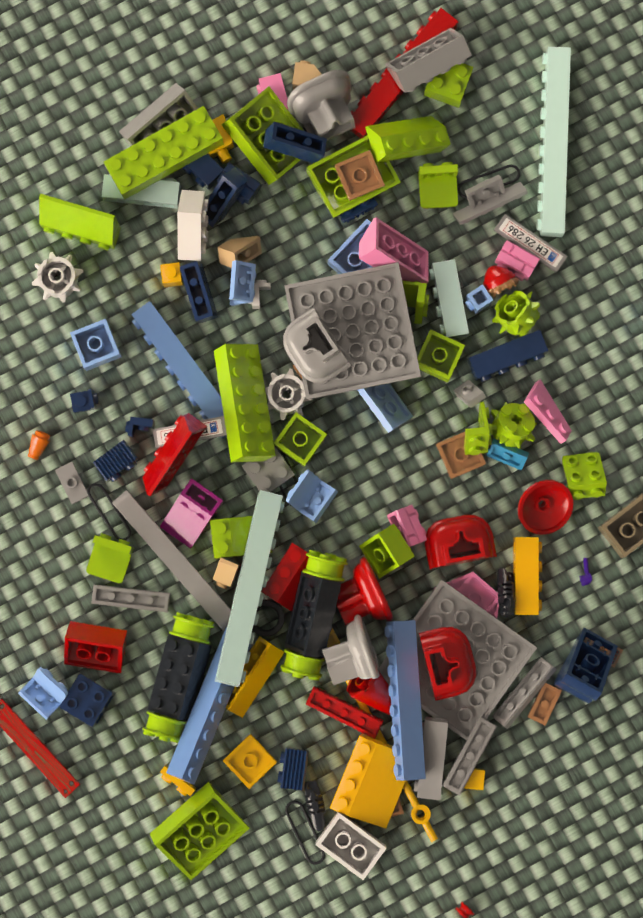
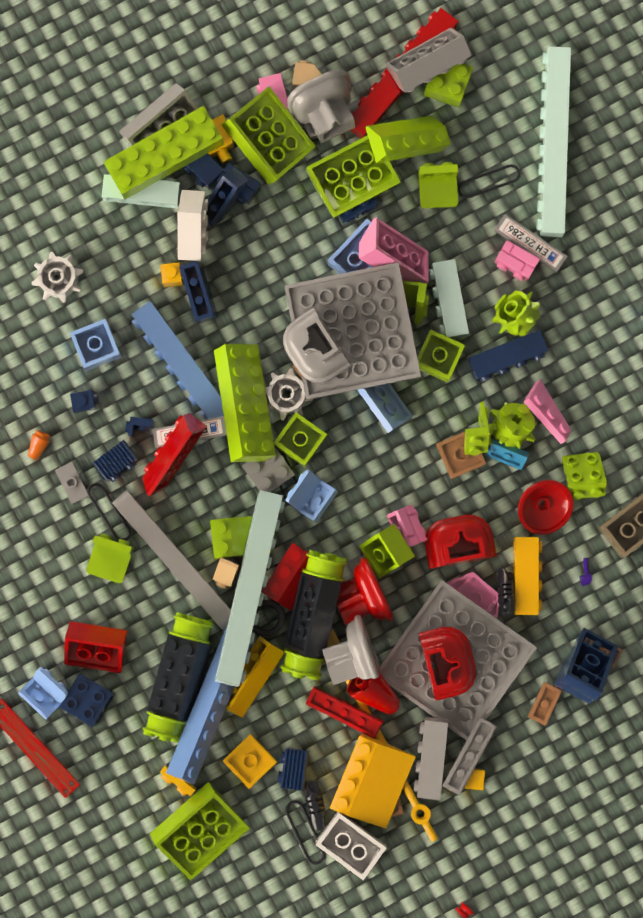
(78, 222): lime slope -> none
(130, 598): light grey tile -> none
(191, 513): slope -> none
(239, 249): tan slope -> none
(242, 283): light blue bracket -> none
(259, 285): white bracket -> none
(294, 142): dark blue brick -> none
(359, 175): medium nougat plate -> none
(405, 700): medium blue brick -> none
(469, 393): light grey plate -> none
(478, 299): light blue brick -> none
(487, 197): light grey bracket -> none
(498, 279): red hair -> none
(524, 693): light grey tile -> none

